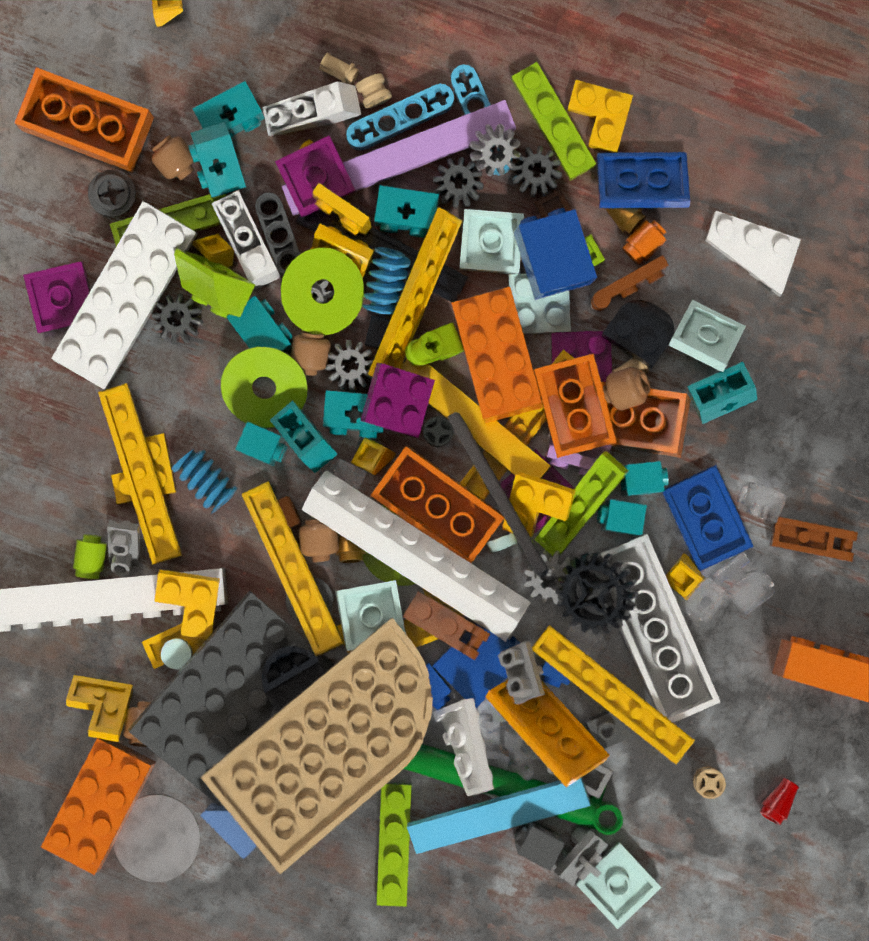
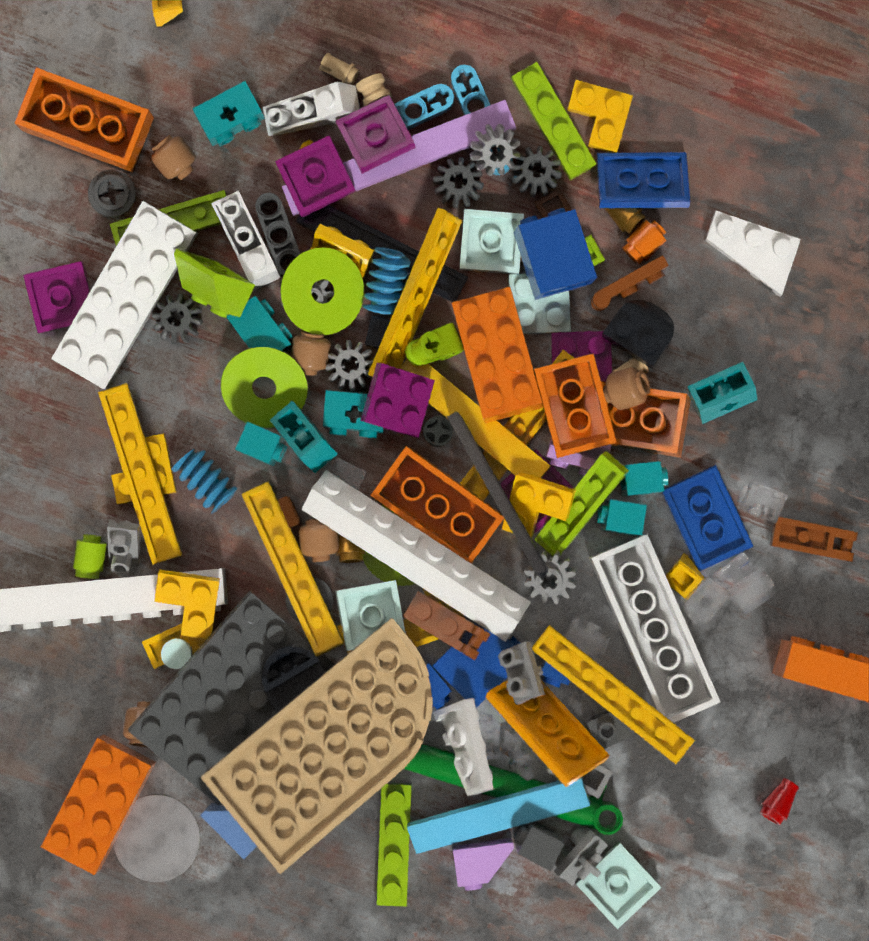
(106, 699): yellow plate -> none
(214, 144): teal brick -> none
(215, 249): yellow slope -> none
(350, 217): yellow plate -> none
(372, 456): yellow slope -> none
(375, 134): none -> magenta plate
(396, 199): teal brick -> none
(480, 861): none -> lavender slope
(501, 542): light aqua tile -> none
(603, 603): black gear -> none
(707, 336): light aqua plate -> none
(712, 786): tan wheel -> none

